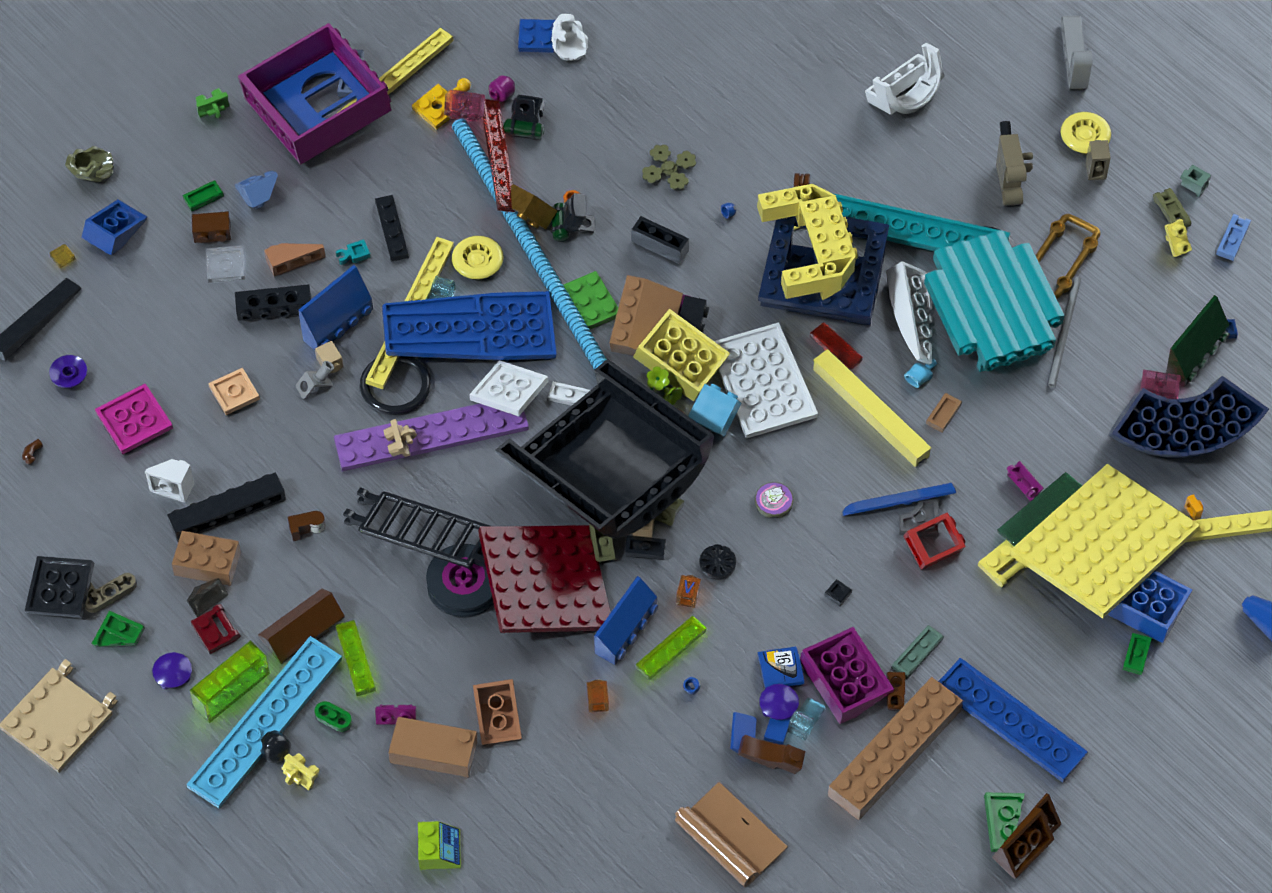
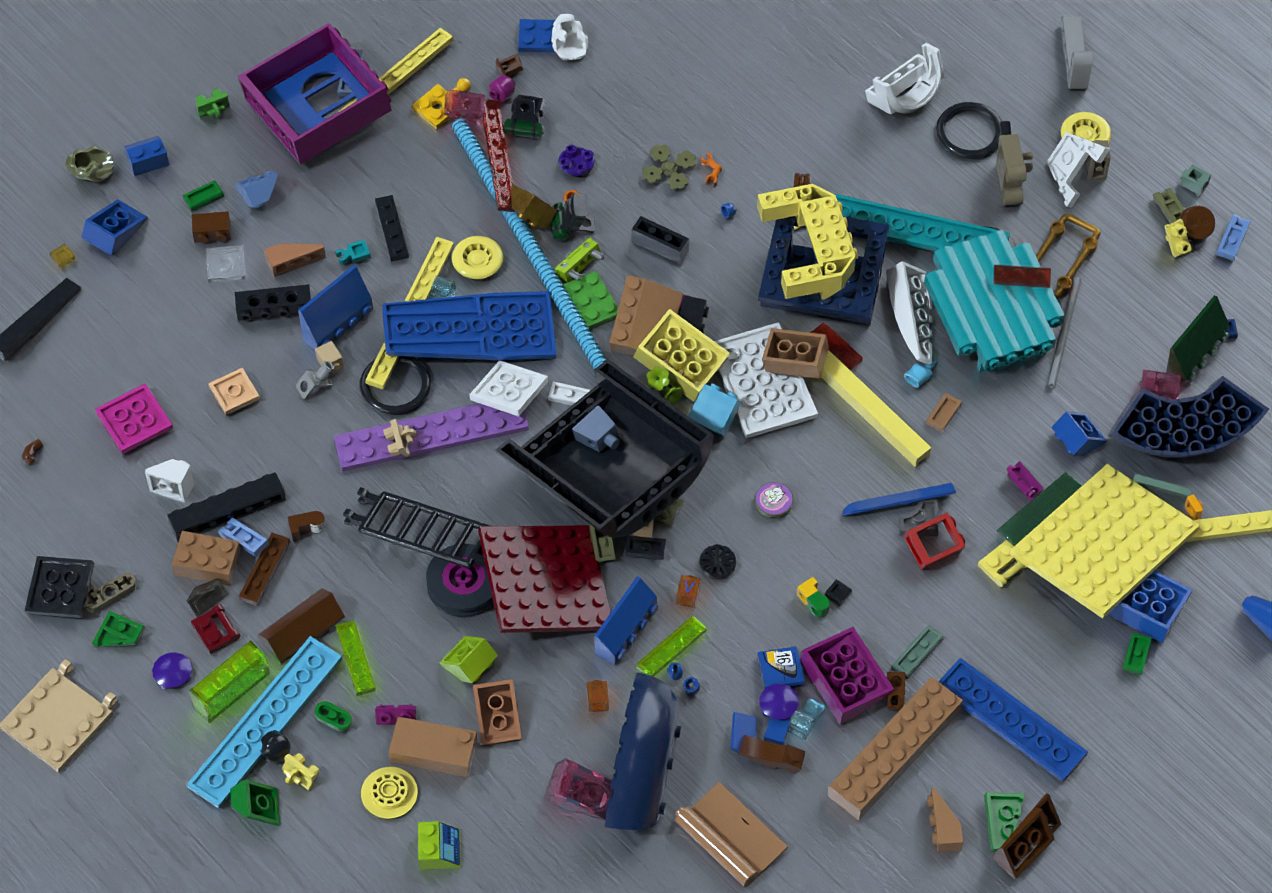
(68, 365): dark purple dish -> none
(146, 155): none -> blue slope
(247, 538): none -> medium blue plate
(256, 801): none -> green slope
(264, 569): none -> reddish brown plate
(389, 789): none -> light yellow wheel
(469, 658): none -> lime slope
(509, 65): none -> reddish brown plate
(576, 160): none -> dark purple dish
(578, 260): none -> lime piece
(578, 789): none -> clear pink slope
(597, 430): none -> sand blue torso
(643, 756): none -> dark blue brick
(679, 671): none -> blue hinge
(717, 168): none -> orange arm
(795, 353): none -> medium nougat brick
(812, 598): none -> leg
(946, 825): none -> medium nougat slope
(968, 106): none -> black wedge
(1022, 276): none -> clear red tile
(1068, 159): none -> white wing
(1078, 433): none -> blue slope
(1162, 486): none -> sand green tile
(1198, 222): none -> reddish brown head

